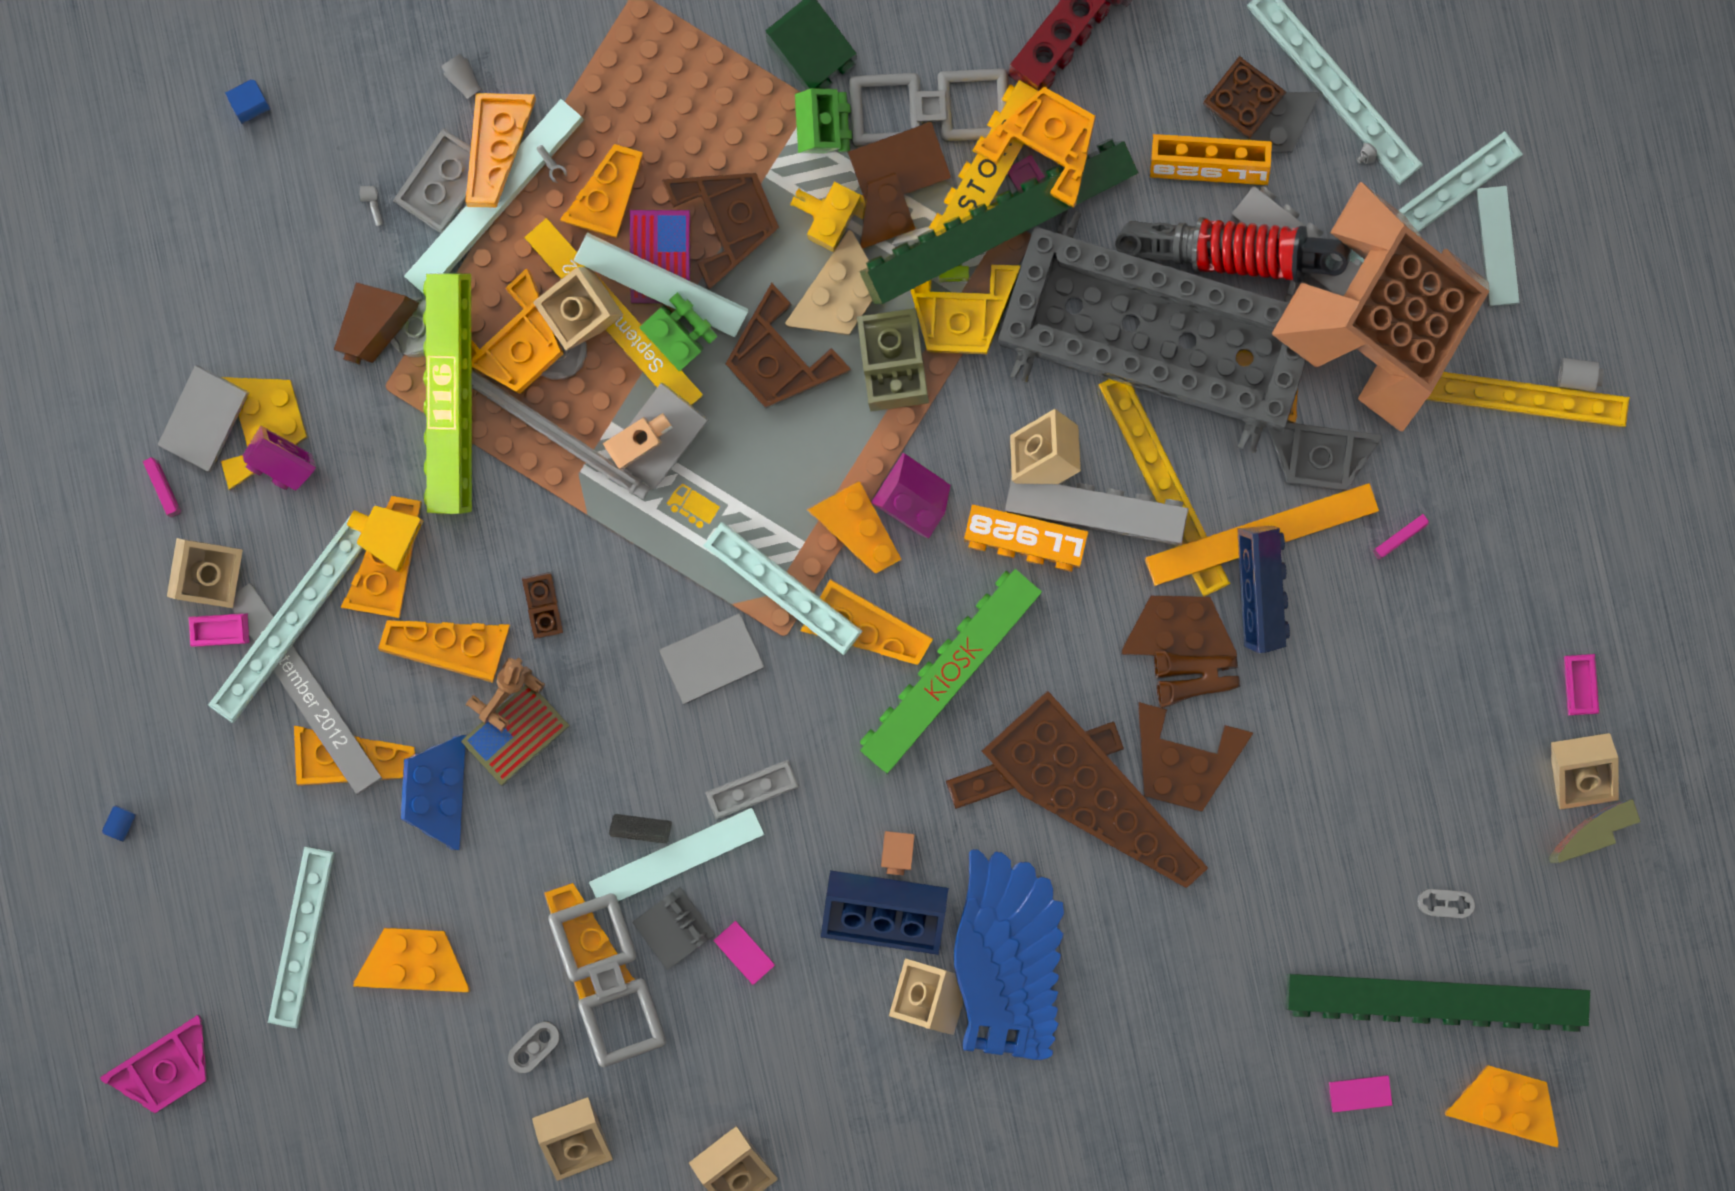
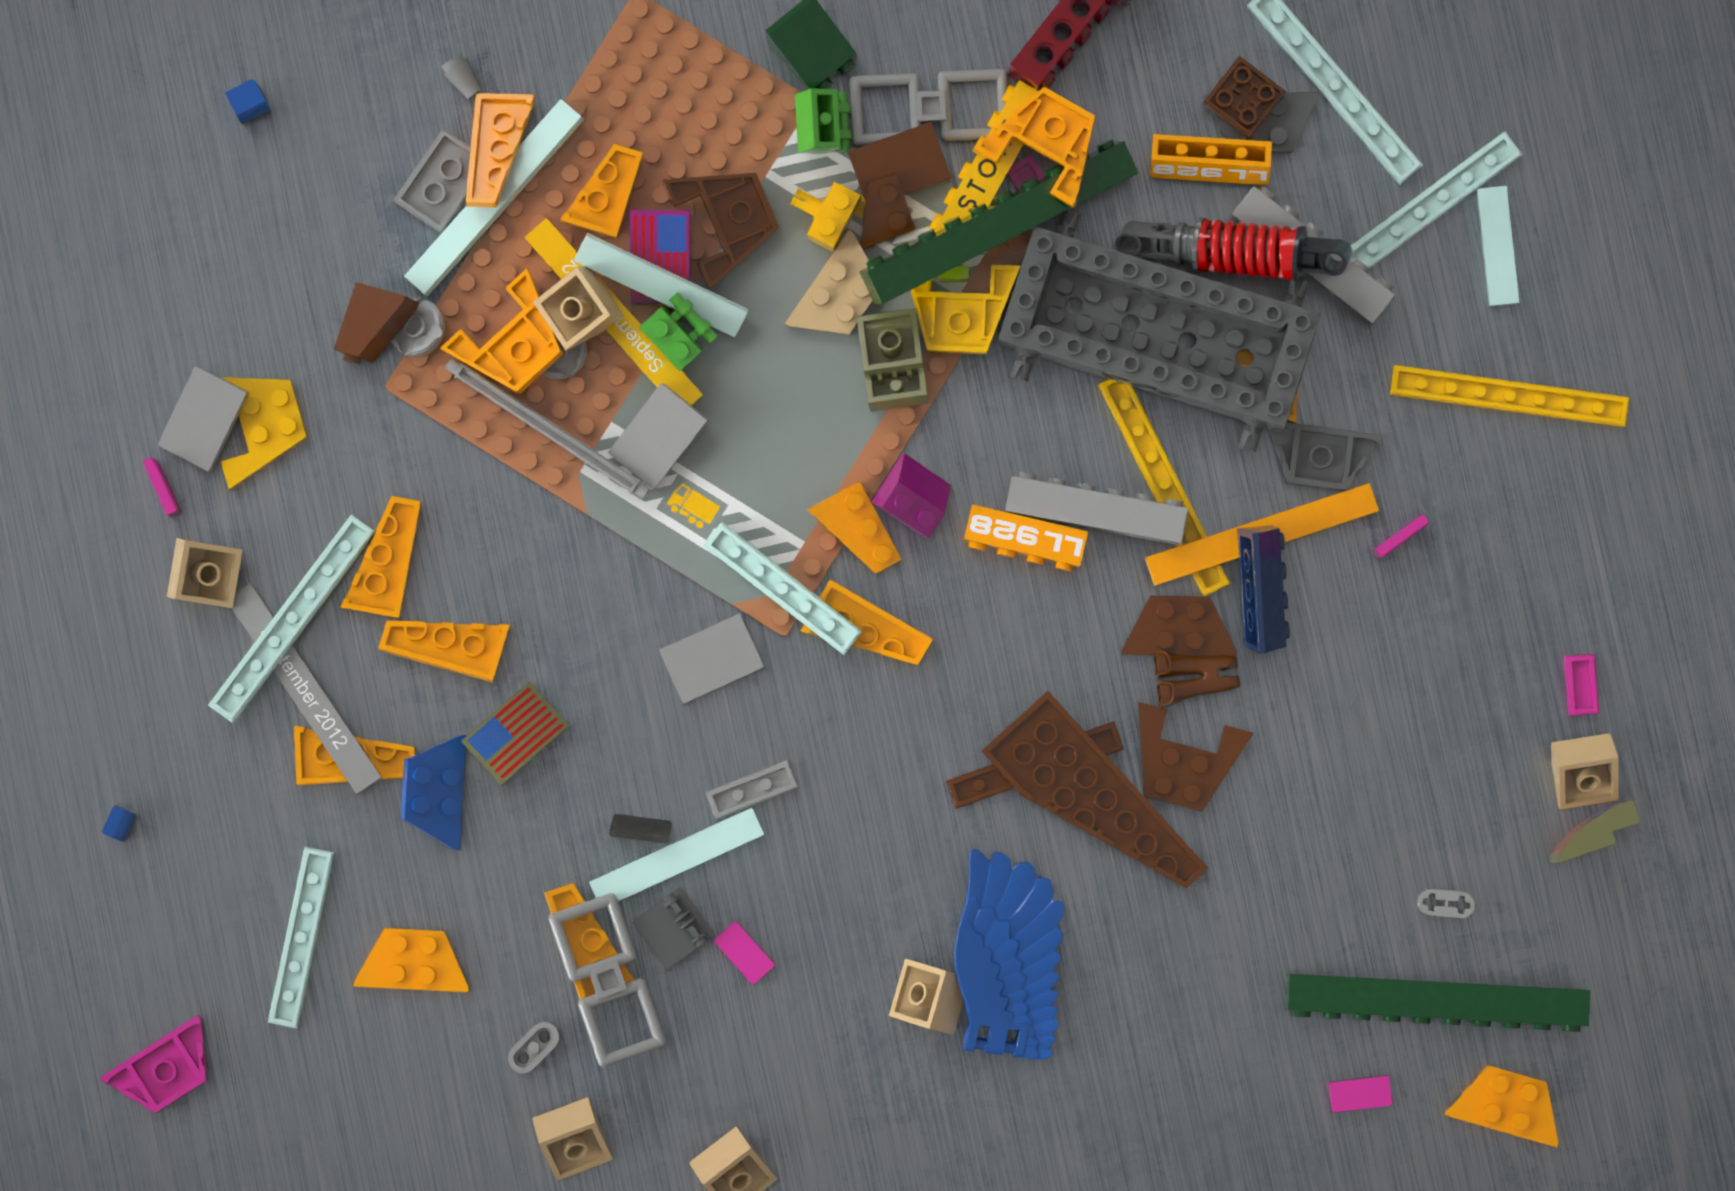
(219, 630): dark pink tile -> none
(279, 459): magenta slope -> none
(370, 194): light grey hand -> none
(386, 534): yellow torso -> none
(448, 393): lime brick -> none
(509, 681): medium nougat axle -> none
(542, 605): reddish brown slope -> none
(550, 162): light grey hand -> none
(624, 446): light nougat torso -> none
(769, 364): reddish brown wing -> none
(884, 912): dark blue slope -> none
(897, 852): nougat brick -> none
(950, 671): bright green brick -> none
(1045, 450): tan slope -> none
(1367, 154): light grey rock -> none
(1399, 311): nougat slope -> none
(1580, 374): light grey brick -> none

